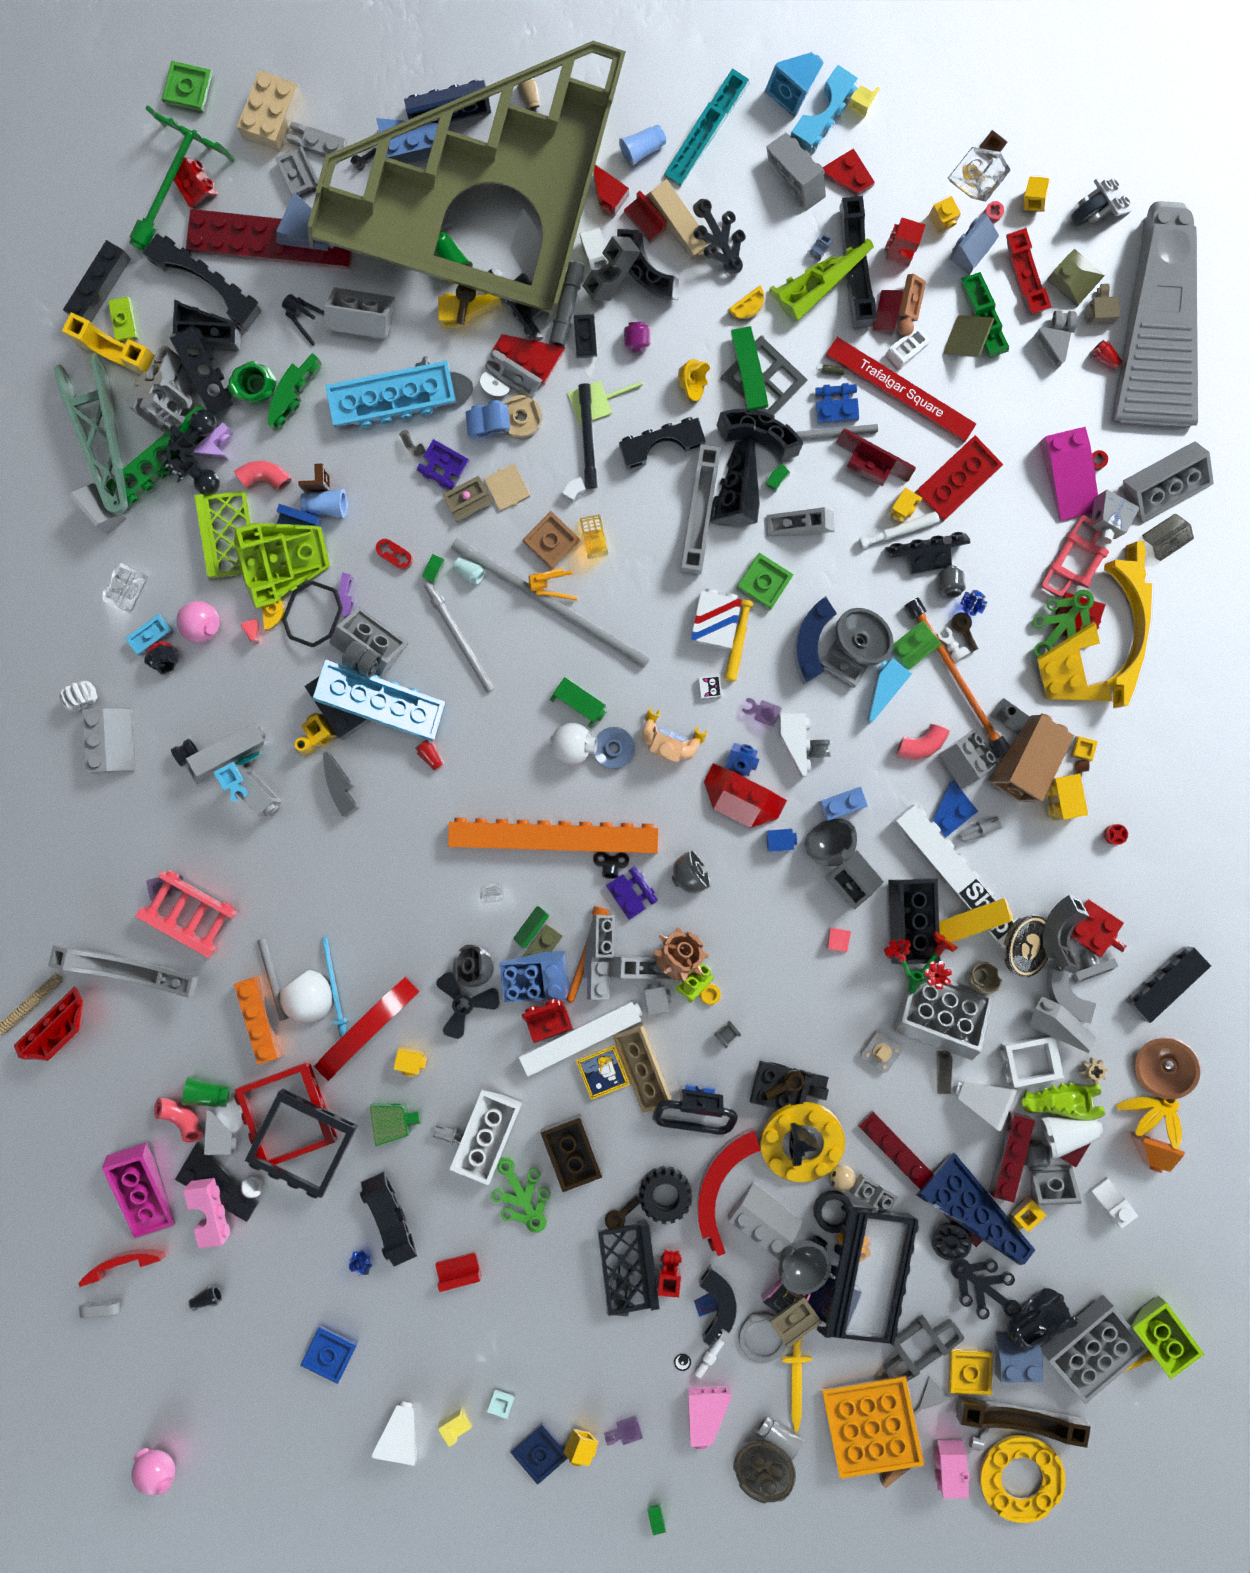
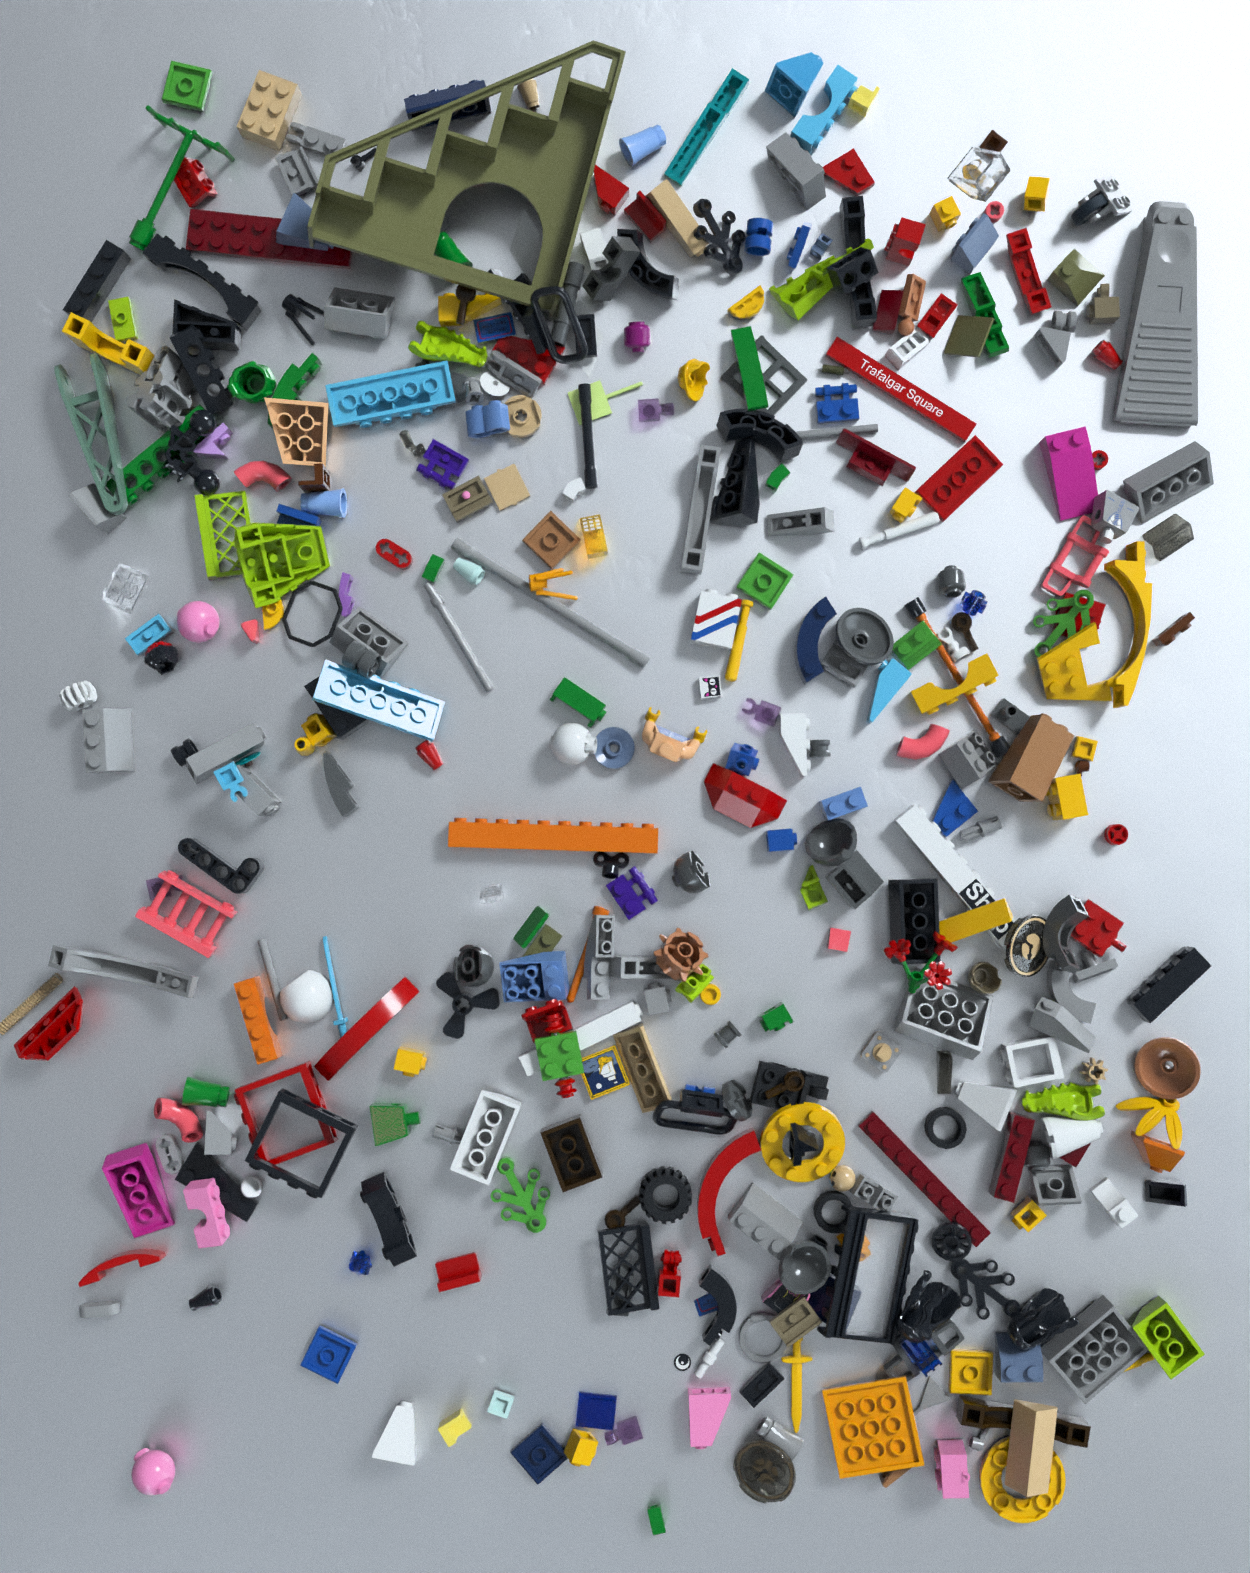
(174, 1151): none -> light grey beam
(217, 862): none -> black beam
(299, 430): none -> light nougat wedge
(412, 145): medium blue wedge -> none
(445, 344): none -> lime animal
(473, 391): none -> light grey bush
(494, 327): none -> blue sticker
(540, 332): none -> black bar
(559, 1055): none -> bright green plate
(596, 1410): none -> clear blue piece
(651, 409): none -> clear purple plate
(685, 434): black arch -> none
(736, 1101): none -> dark grey tile
(758, 239): none -> blue wheel
(761, 1384): none -> black plate
(775, 1018): none -> green brick
(801, 236): none -> blue wing
(812, 890): none -> lime slope
(851, 267): none -> black brick
(923, 1356): none -> clear blue arm
(929, 553): black bracket -> none
(929, 1311): none -> black hair
(937, 315): none -> red slope
(959, 1136): none -> black tyre
(965, 1201): dark blue wing -> none
(979, 671): none -> yellow arch
(1030, 1447): none -> tan slope
(1166, 1192): none -> black slope
(1181, 624): none -> reddish brown plate

